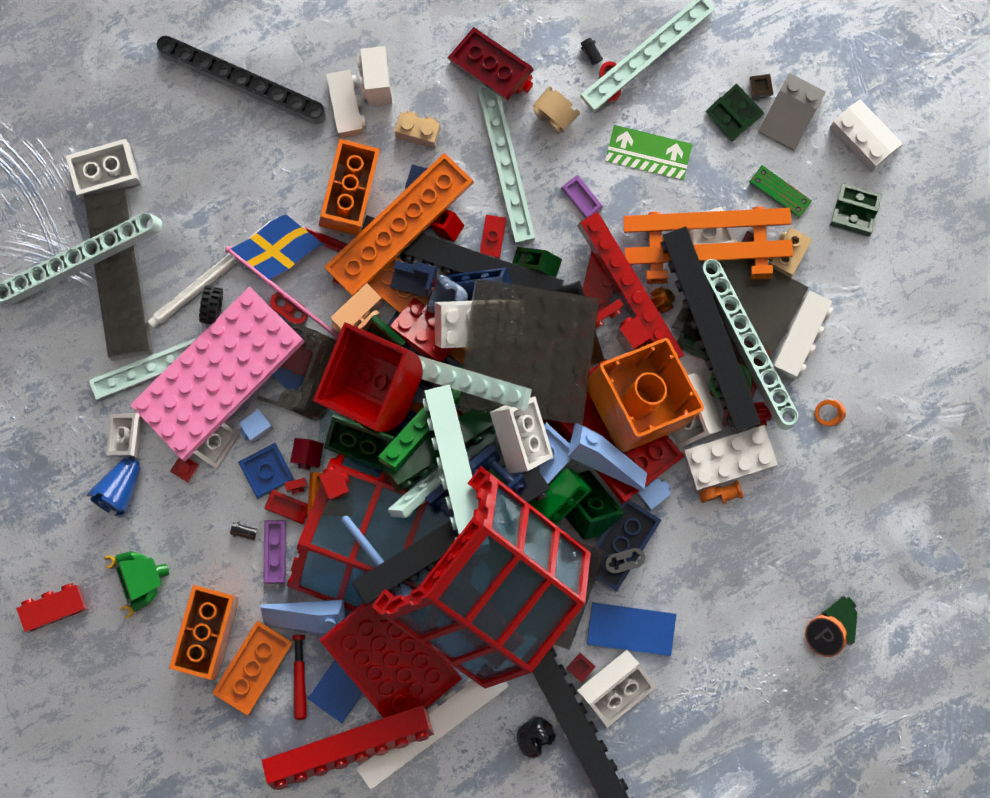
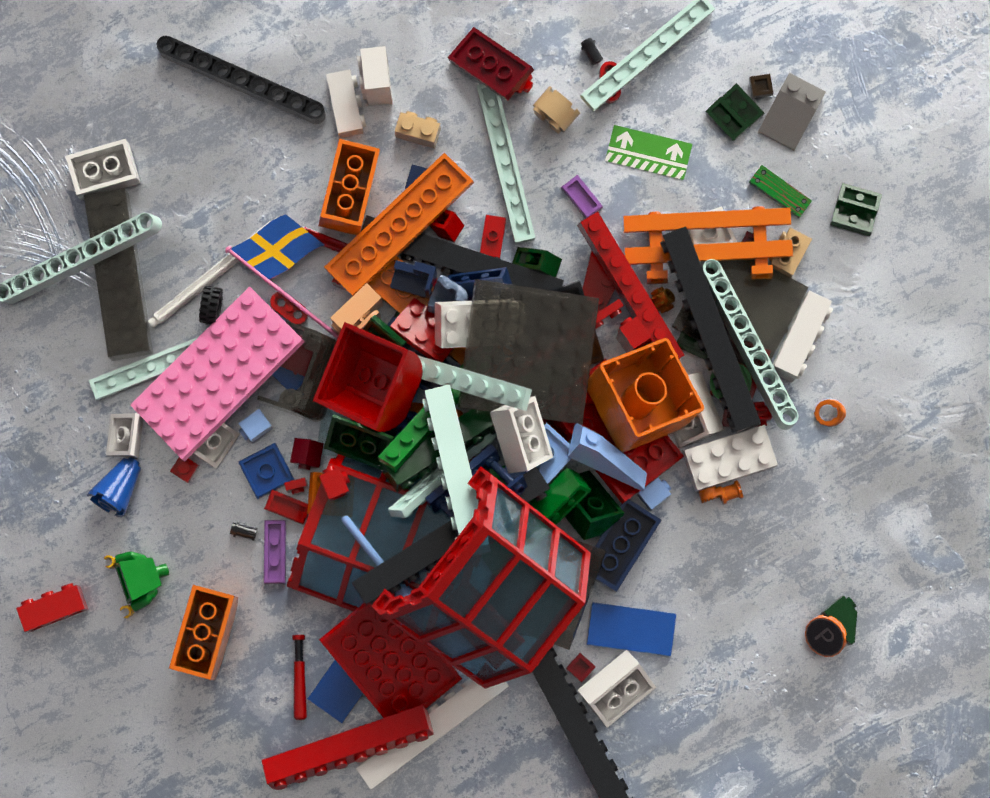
(252, 668): orange plate -> none
(305, 617): light blue wedge -> none
(534, 735): black hair -> none
(623, 556): dark grey beam -> none
(865, 135): white slope -> none

